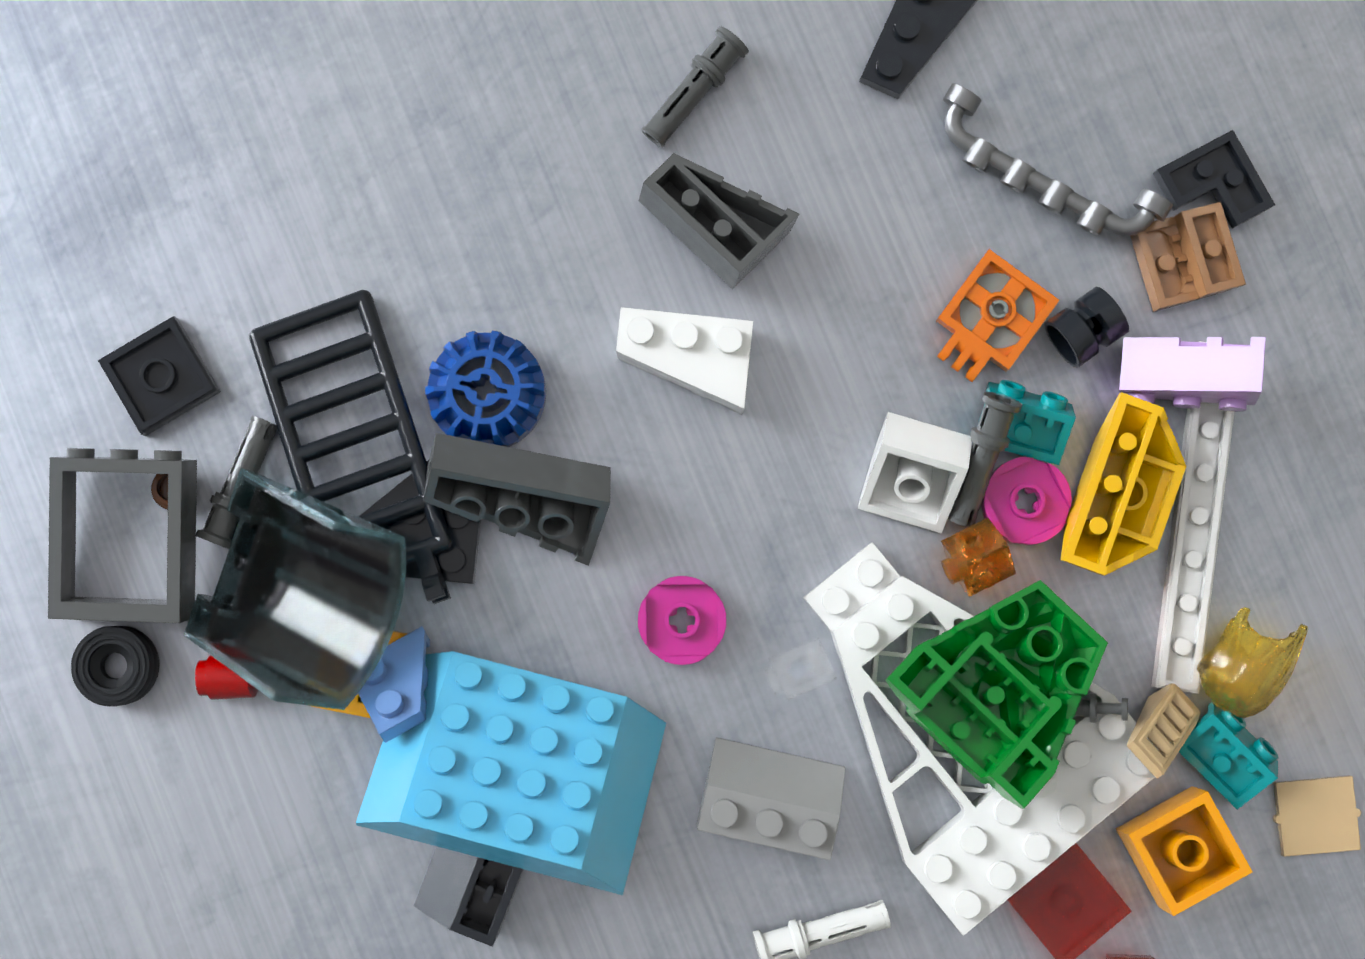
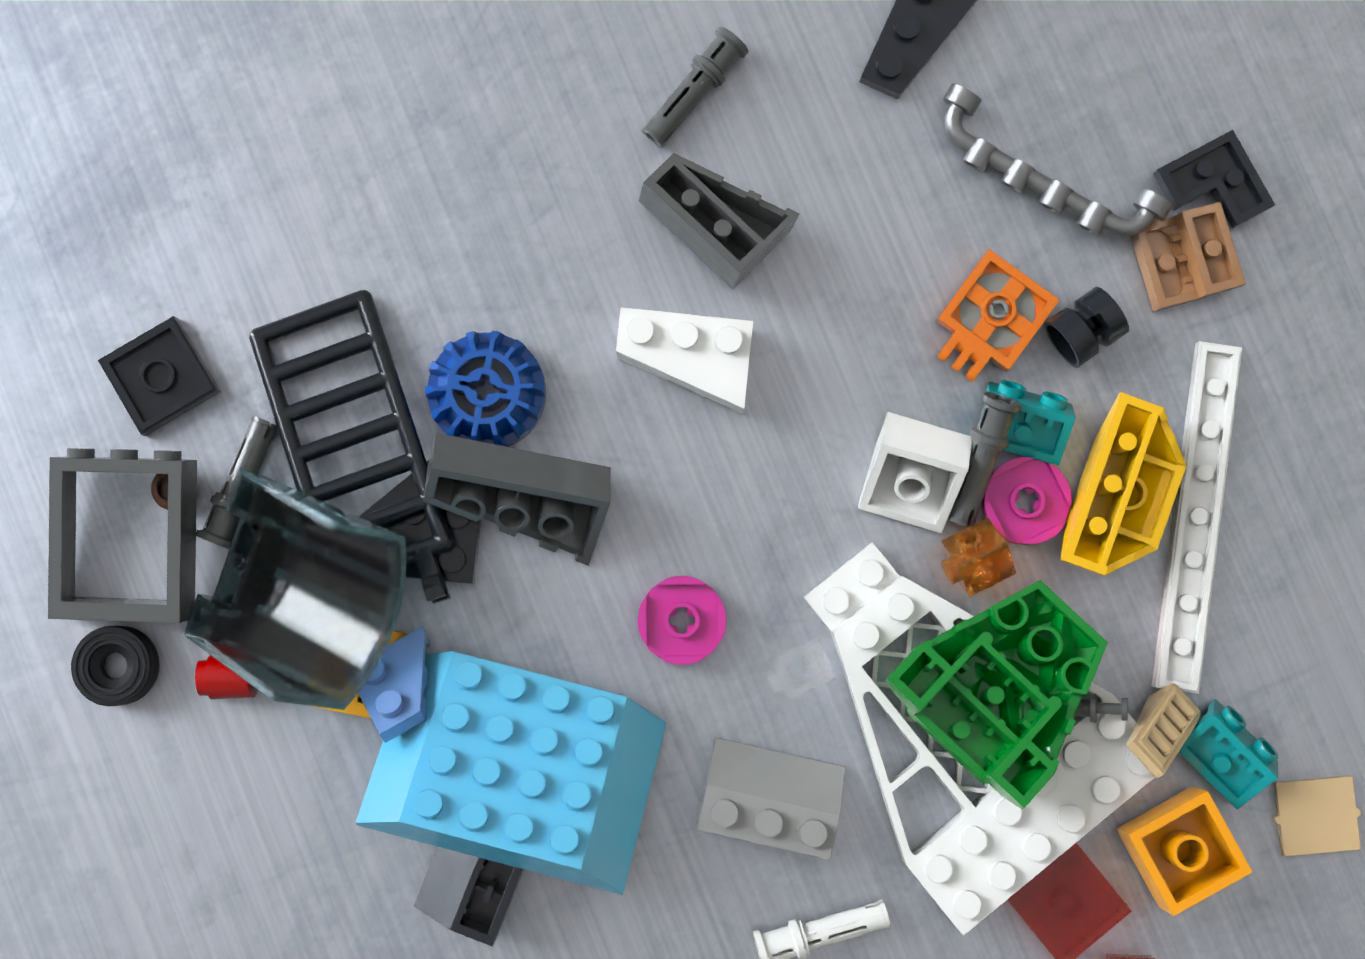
(1193, 371): wedge -> none
(1248, 669): clear yellow hair -> none

